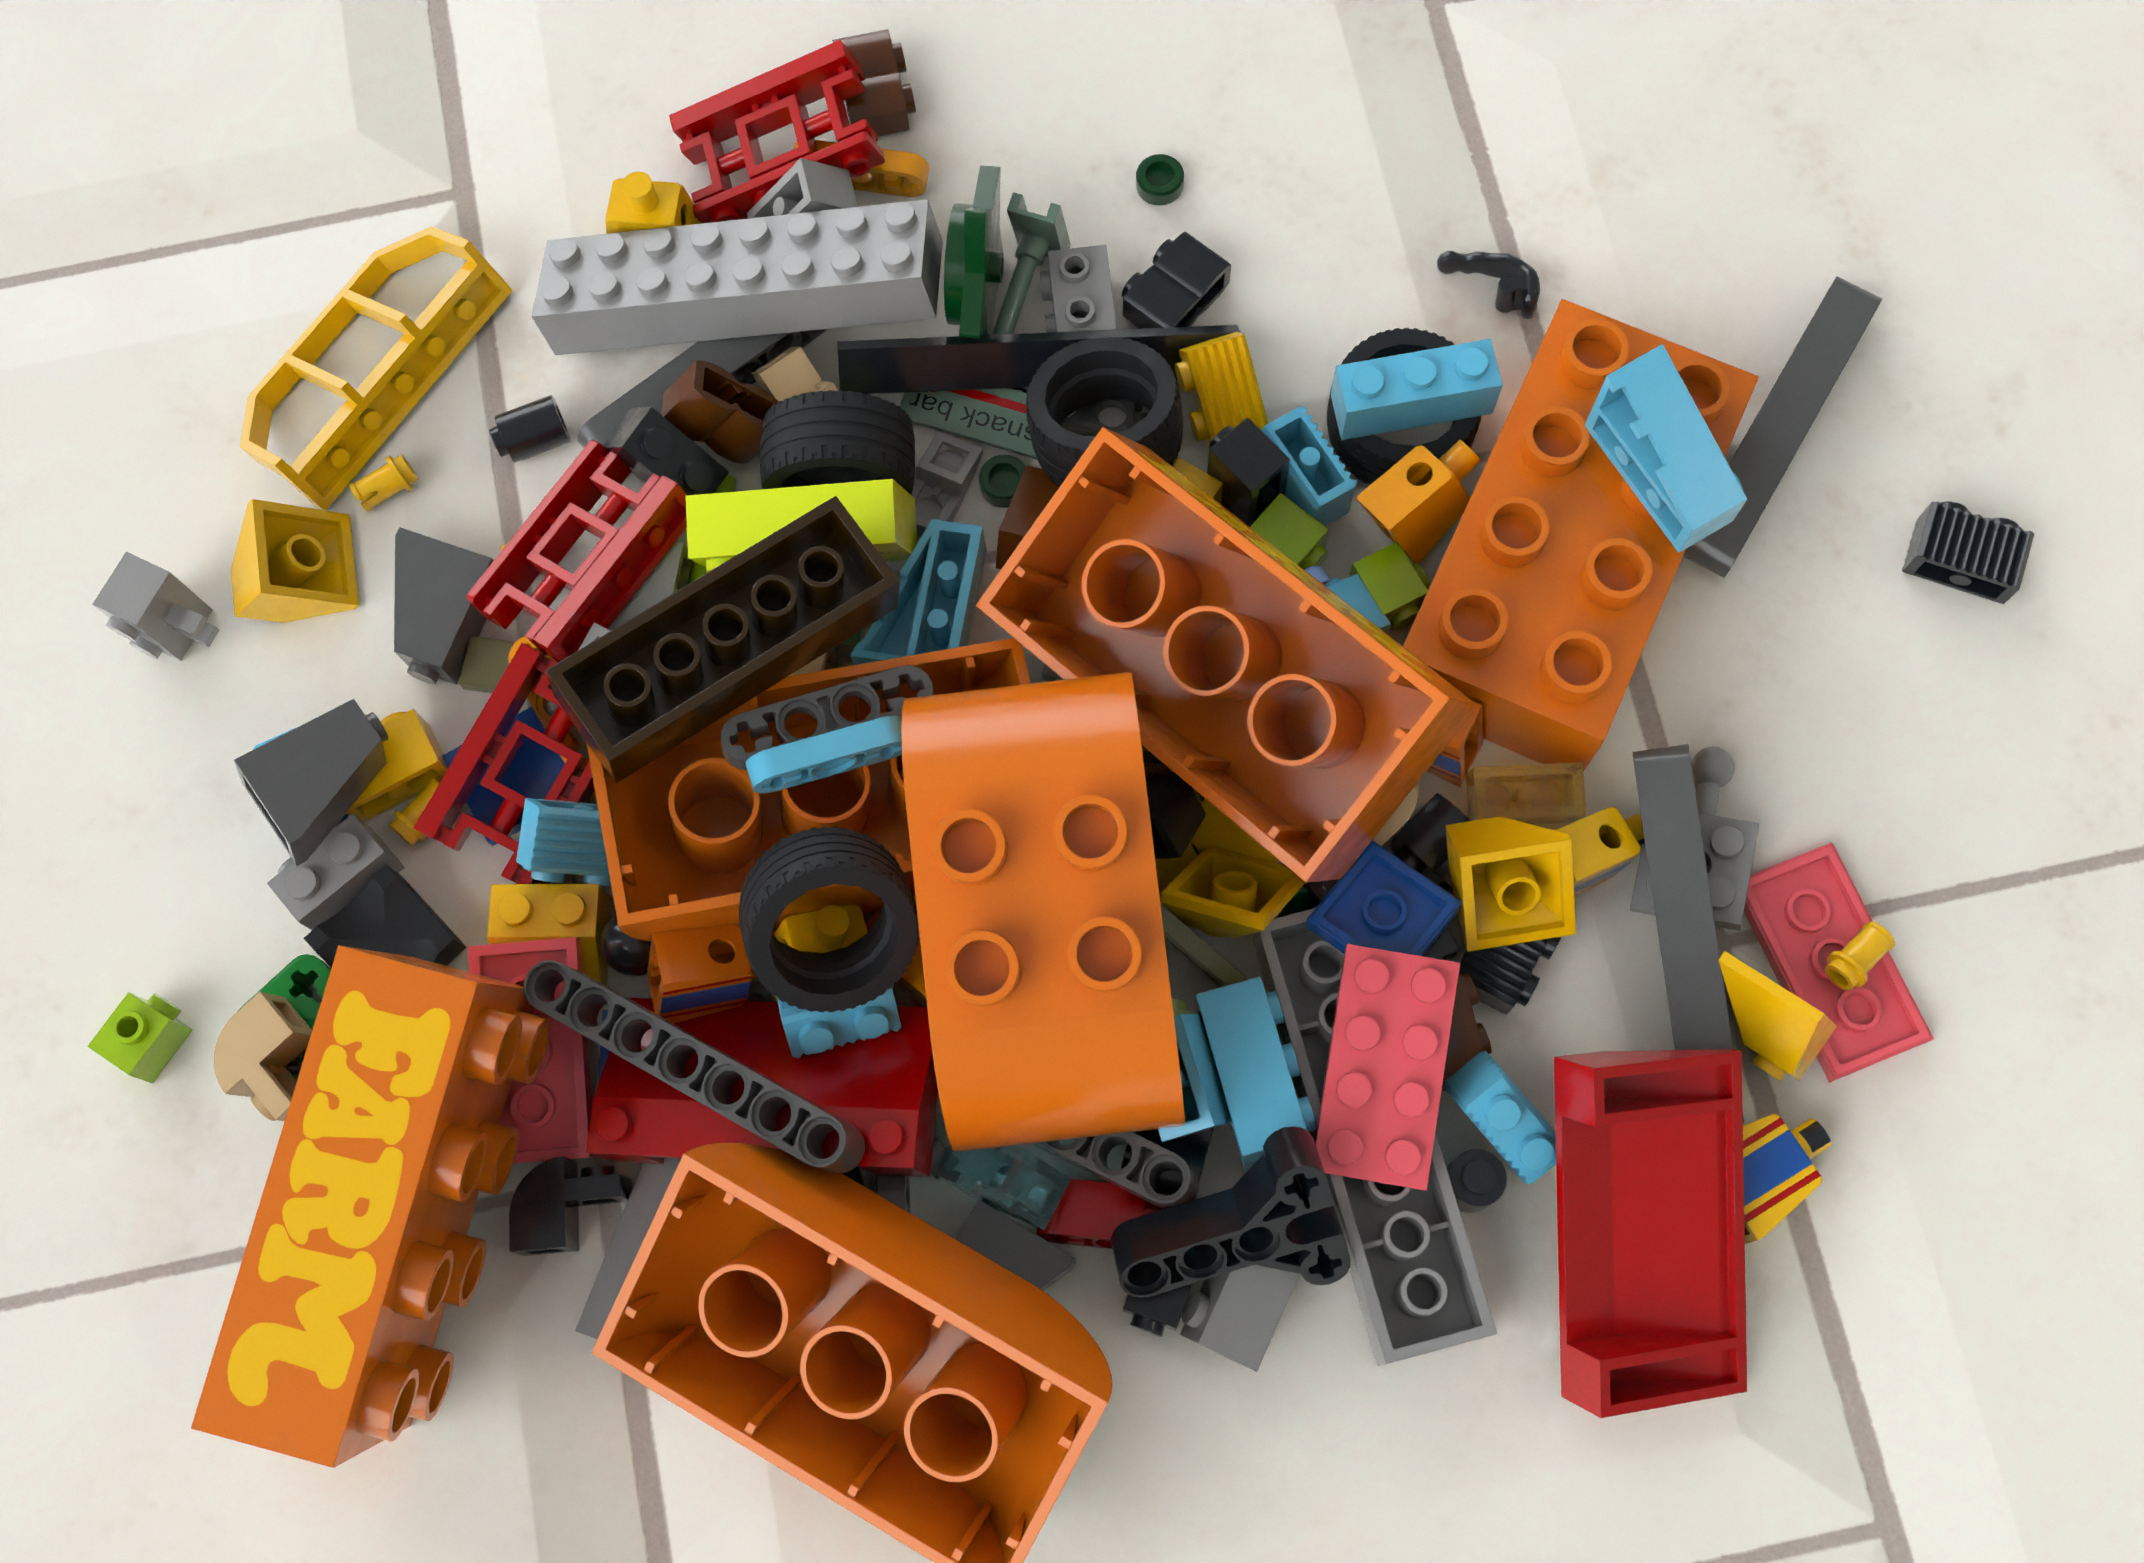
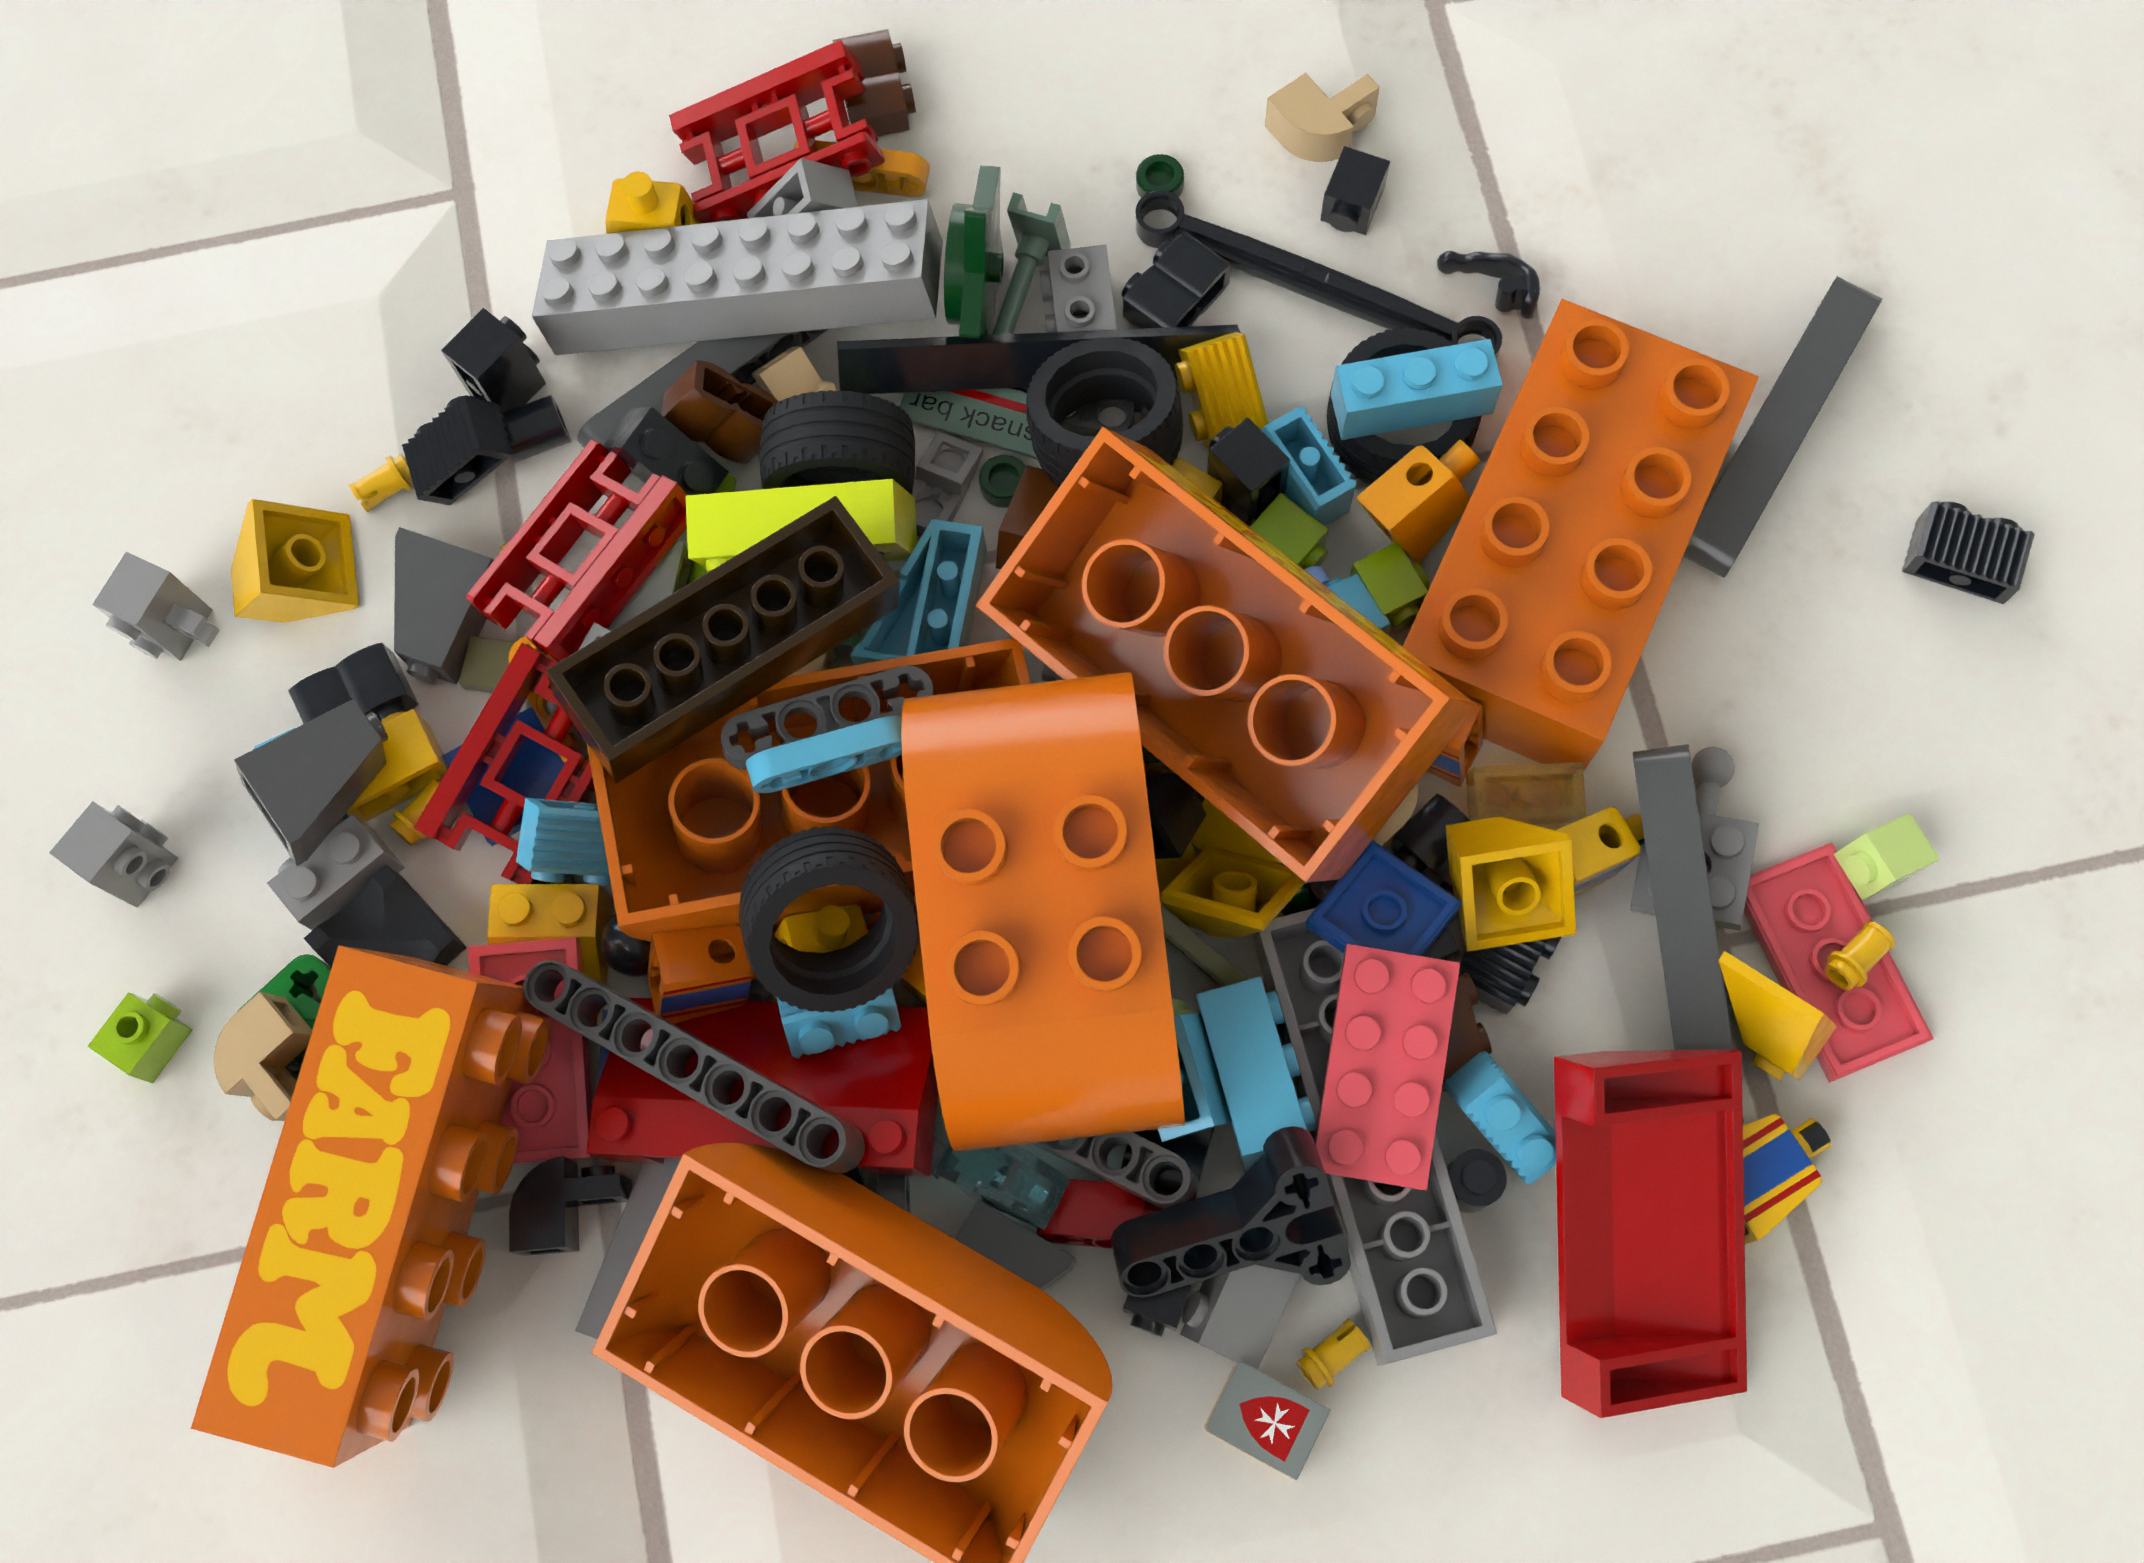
(116, 853): none -> light grey brick
(368, 676): none -> black brick
(394, 383): yellow plate -> none
(457, 449): none -> black brick
(495, 361): none -> black brick
(1267, 1419): none -> light grey piece
(1306, 275): none -> black piece
(1318, 126): none -> tan brick
(1332, 1354): none -> yellow pin
(1354, 191): none -> black brick
(1665, 449): medium azure wedge -> none
(1886, 856): none -> yellowish green brick

